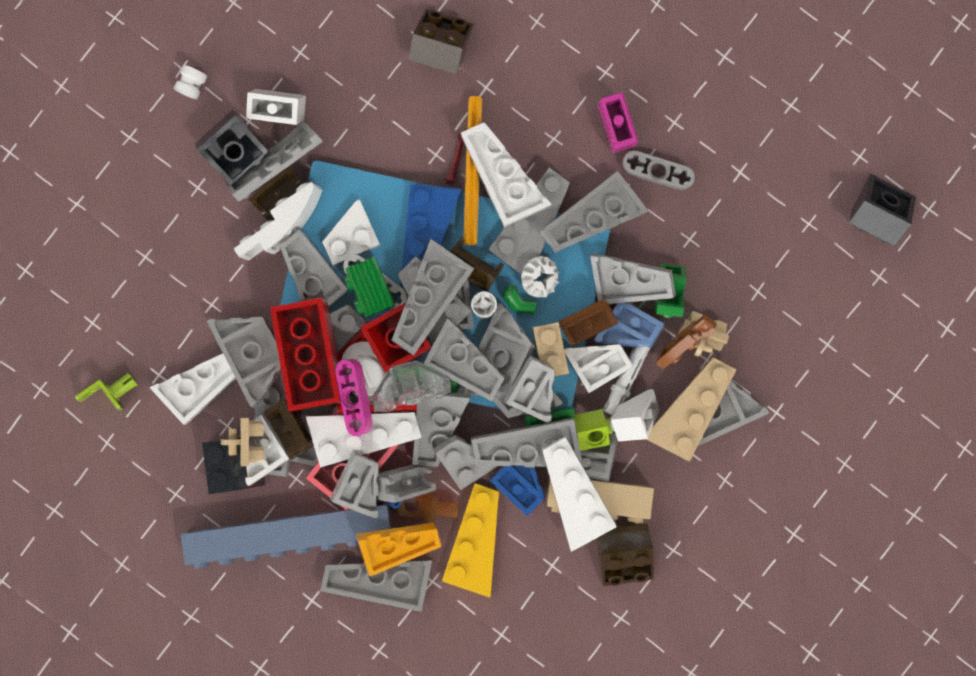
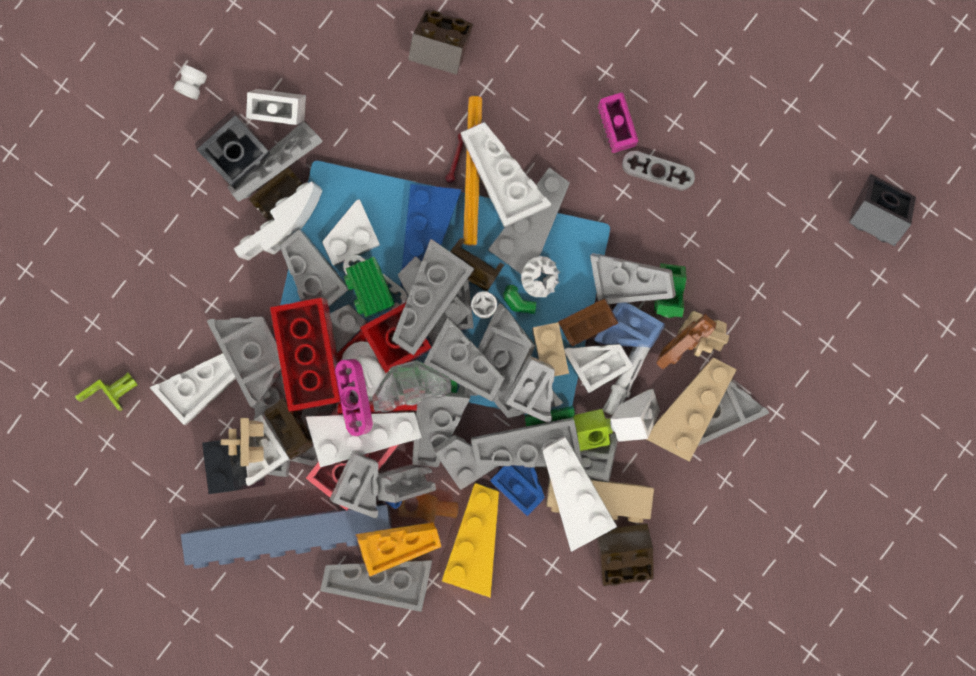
(598, 211): light grey wing -> none

